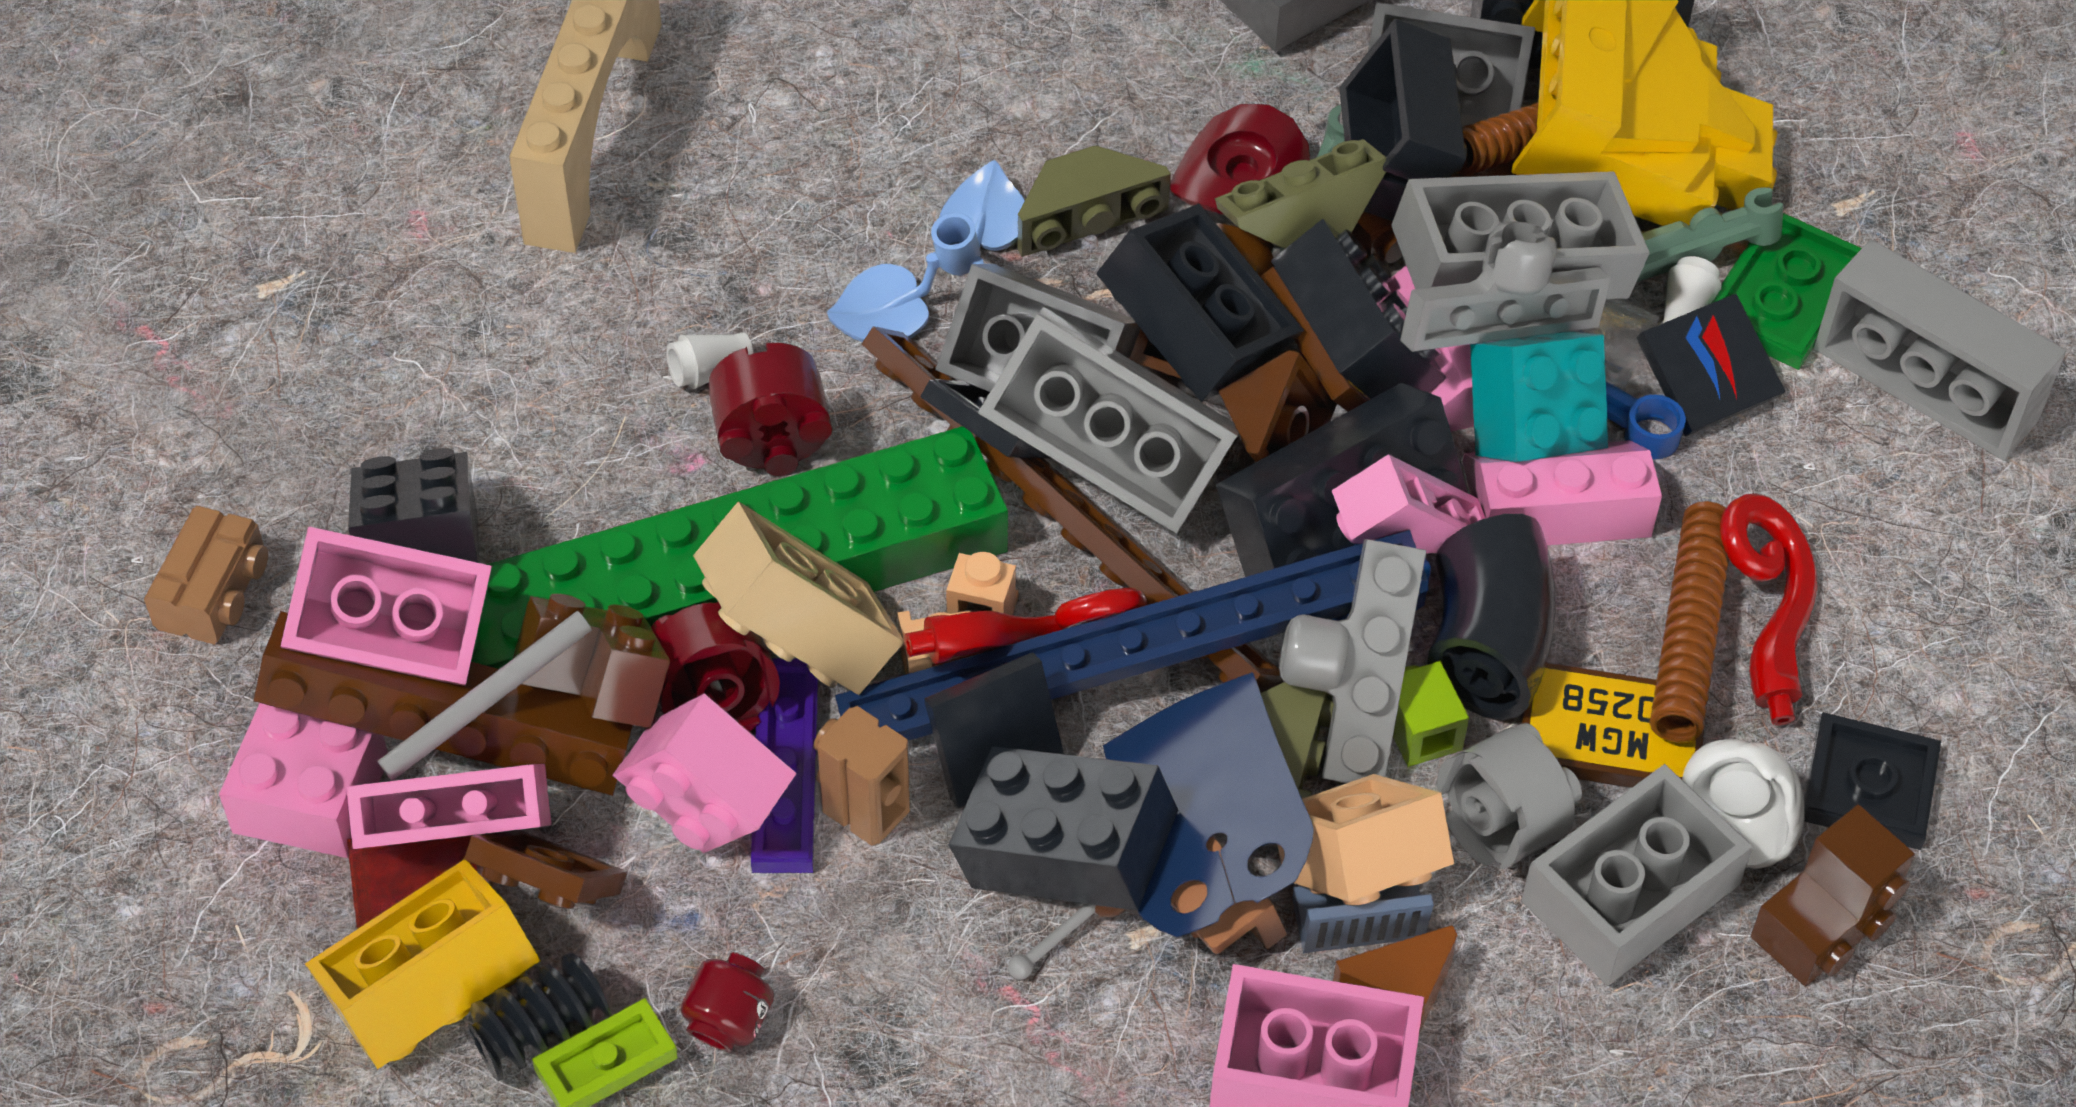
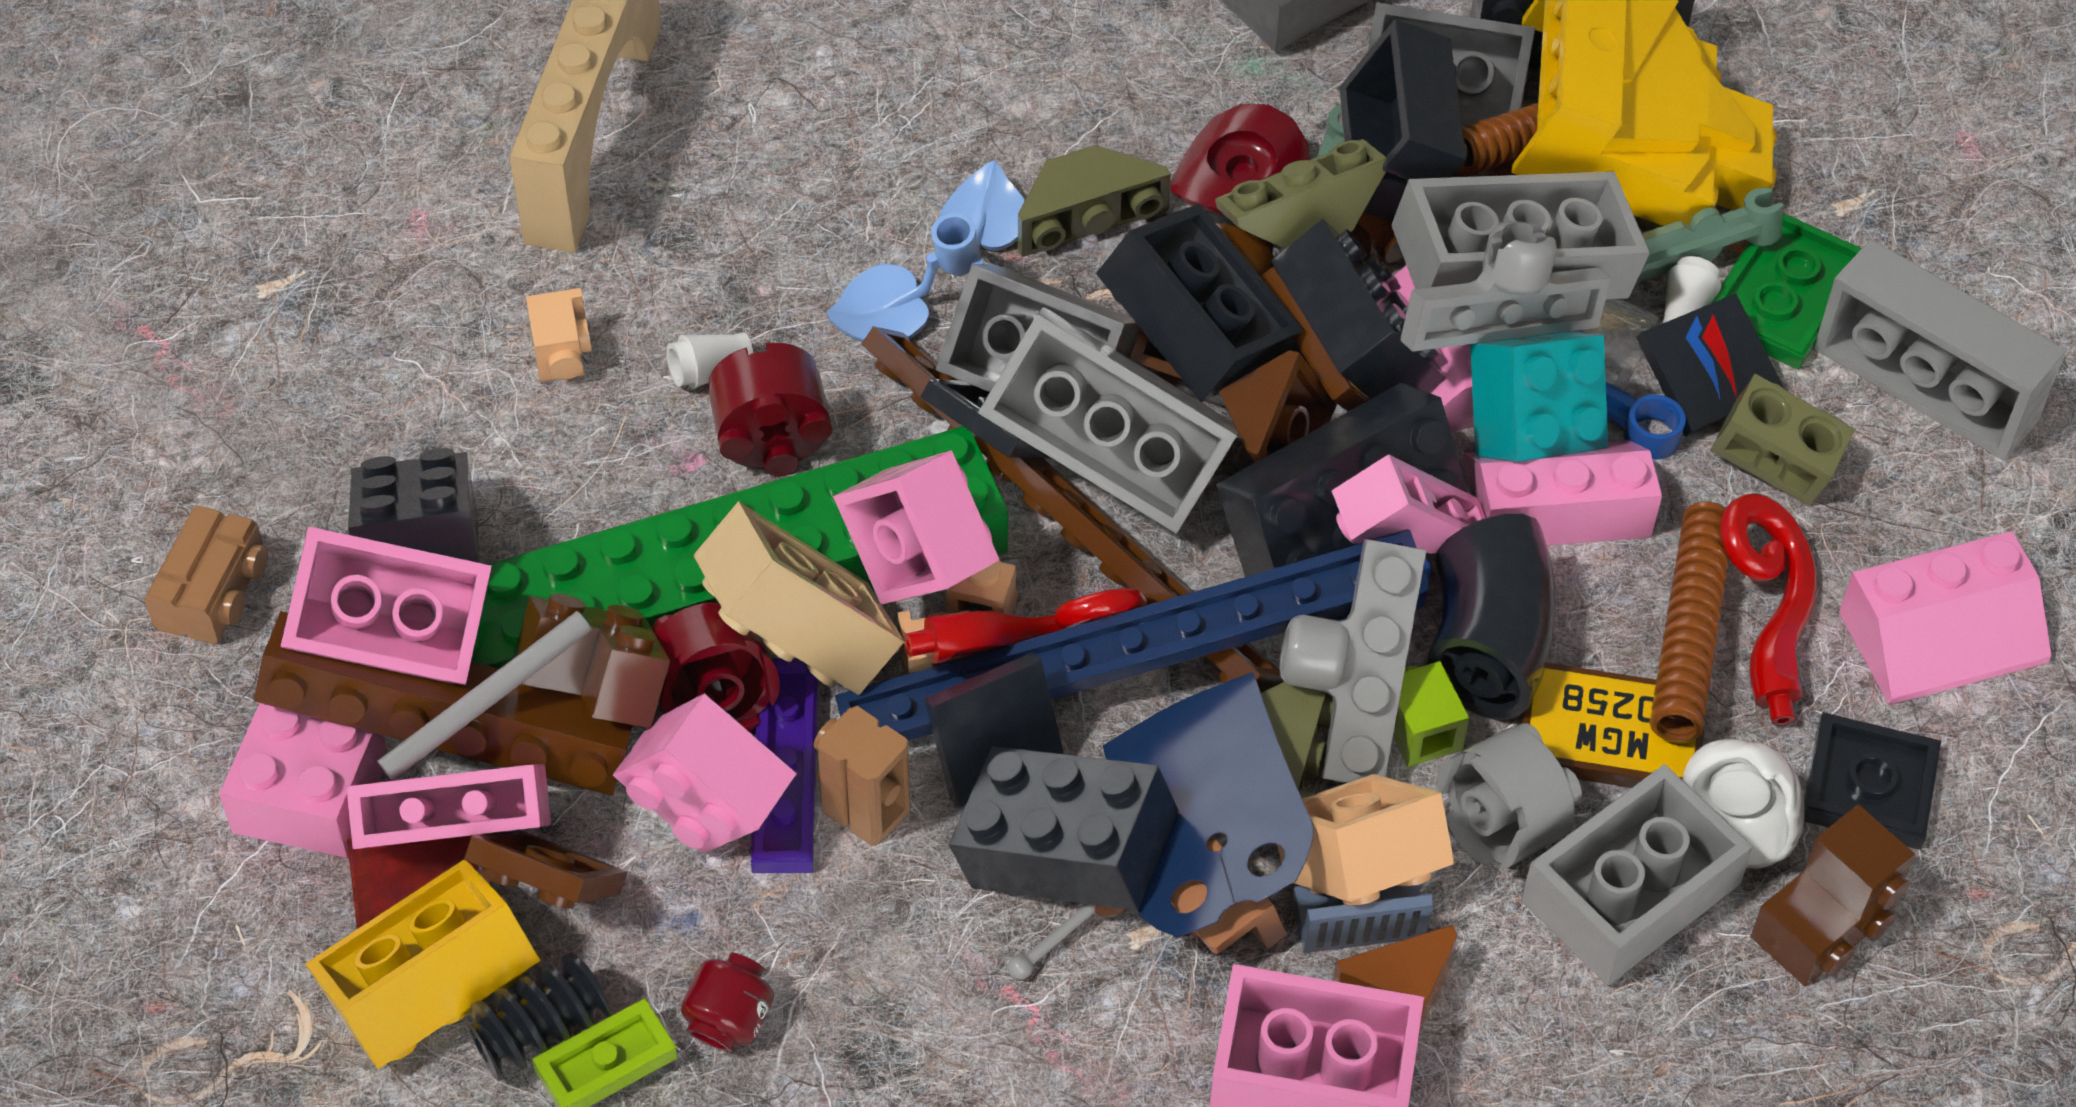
(559, 333): none -> light nougat brick
(917, 528): none -> bright pink brick
(1782, 439): none -> olive brick
(1948, 617): none -> bright pink slope

